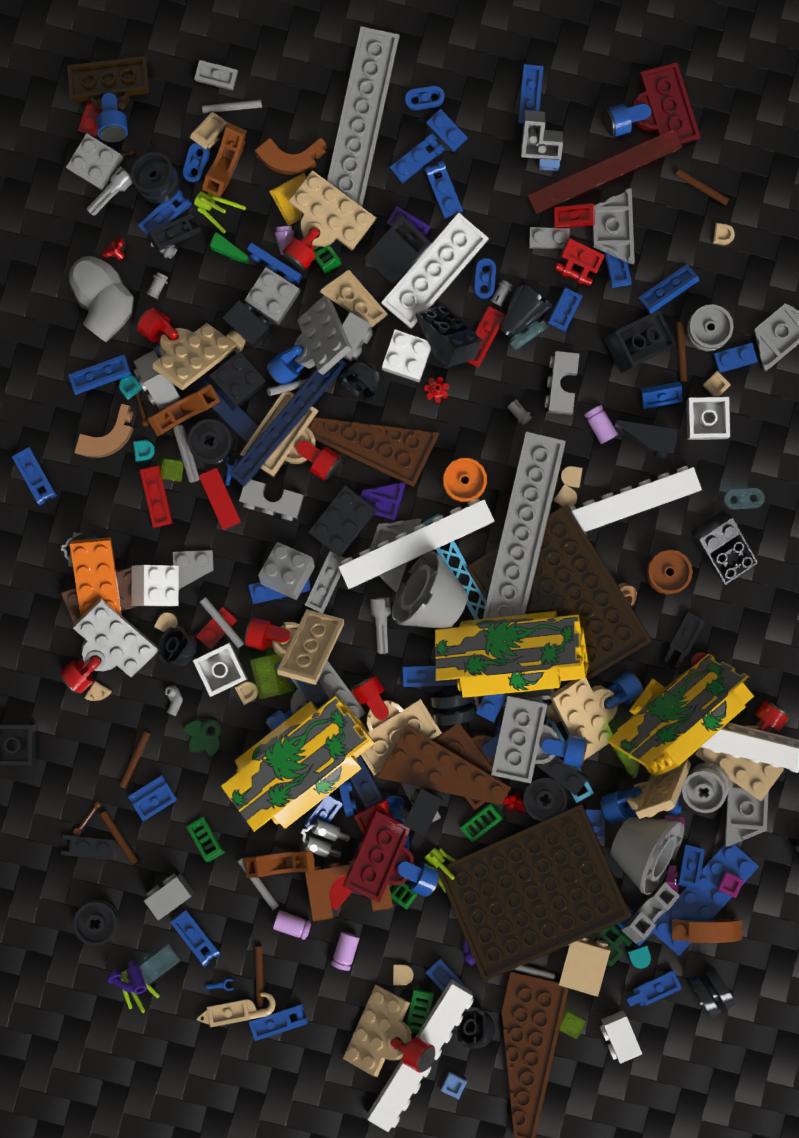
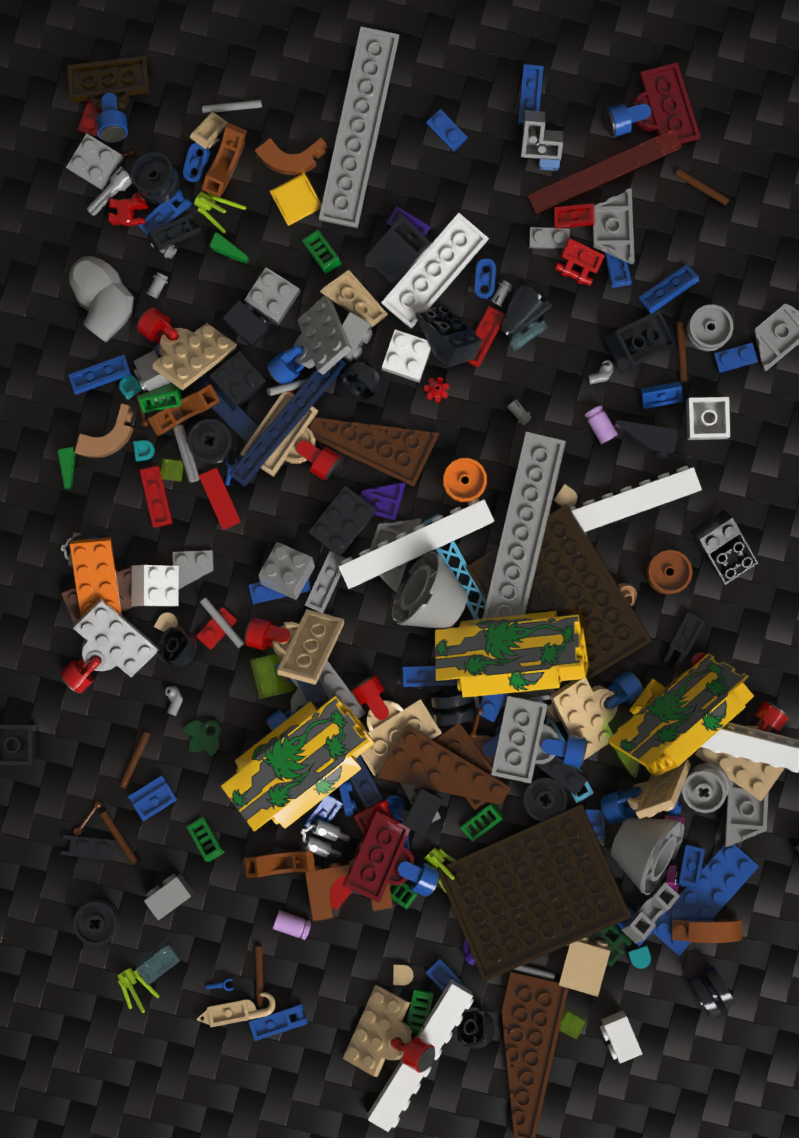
(34, 475): blue plate -> none
(67, 464): none -> green slope
(97, 692): tan tile -> none
(114, 249): red plant -> none
(125, 210): none -> red animal
(137, 982): dark purple plant -> none
(164, 391): none -> green slope
(195, 937): blue plate -> none
(216, 75): light grey plate -> none
(220, 669): white brick -> none
(237, 339): tan tile -> none
(247, 691): tan tile -> none
(261, 888): light grey bar -> none
(273, 264): blue plate -> none
(283, 236): lavender cone -> none
(288, 505): light grey arch -> none
(326, 218): tan plate -> none
(345, 951): lavender piece -> none
(380, 610): light grey piece -> none
(417, 159): blue plate -> none
(424, 97): blue plate -> none
(443, 190): blue plate -> none
(453, 1085): medium blue tile -> none
(473, 734): none -> reddish brown hinge
(514, 802): red plant -> none
(559, 400): light grey arch -> none
(565, 309): blue plate -> none
(571, 476): tan tile -> none
(603, 374): none -> light grey arm
(654, 989): blue hinge -> none
(716, 384): tan tile -> none
(723, 234): tan tile -> none
(730, 884): magenta tile -> none
(743, 498): clear light blue plate -> none

